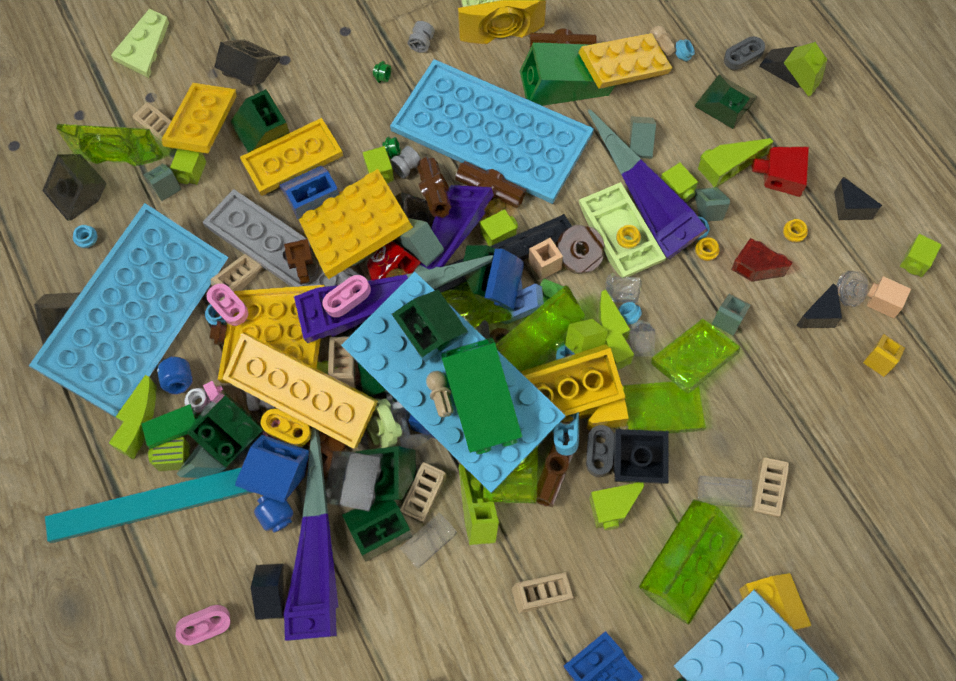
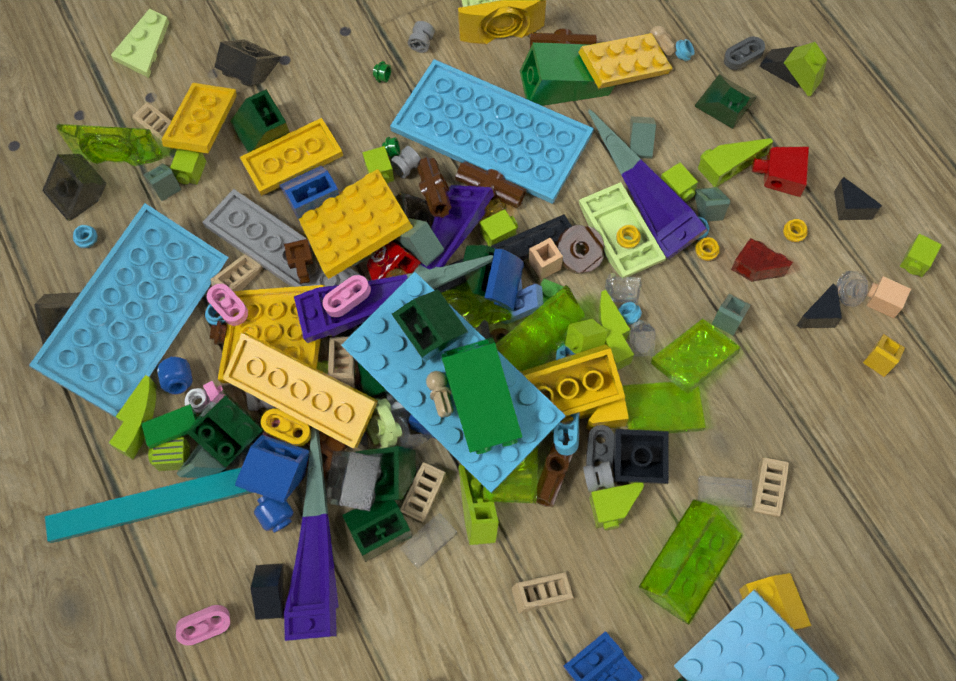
(604, 474): none -> light grey wheel

